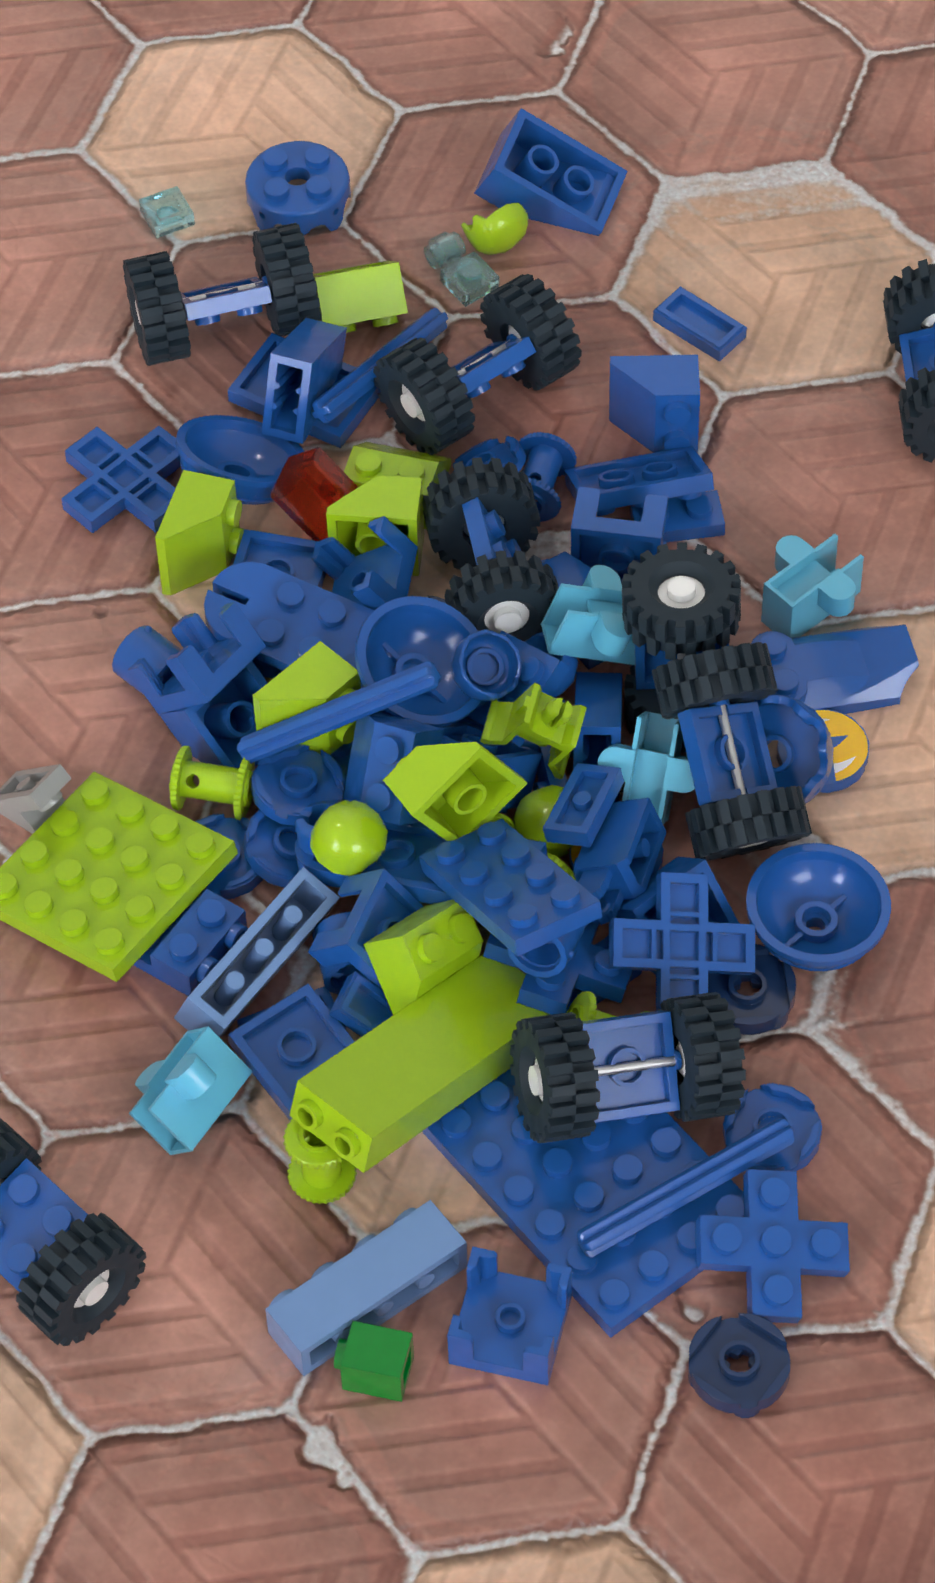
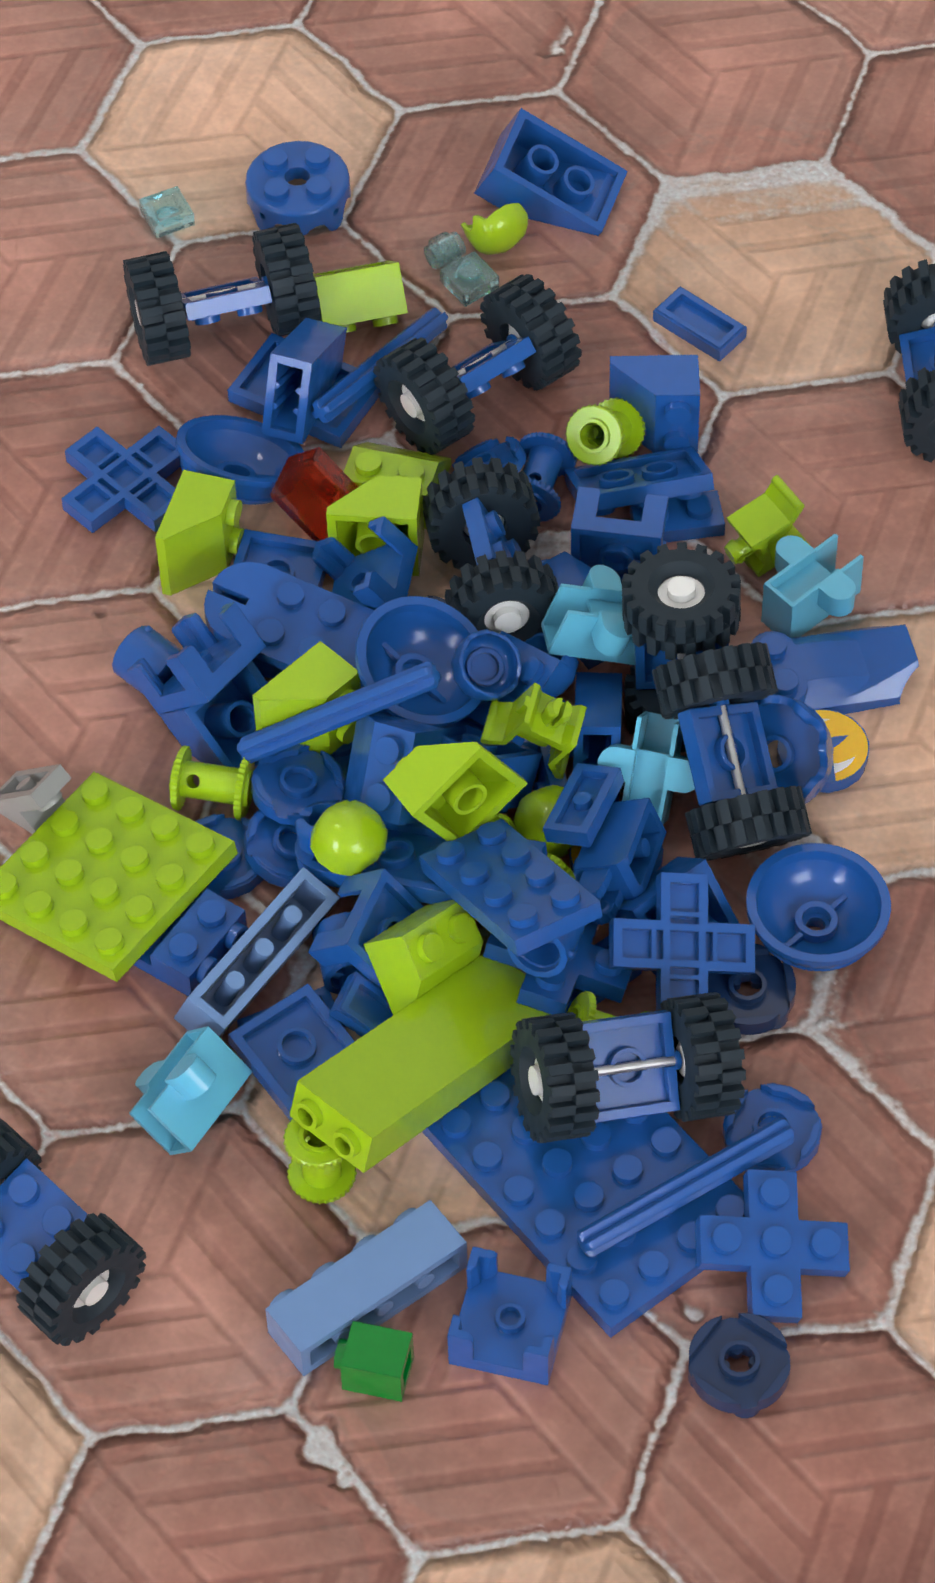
(605, 431): none -> lime hose
(763, 525): none -> lime piece

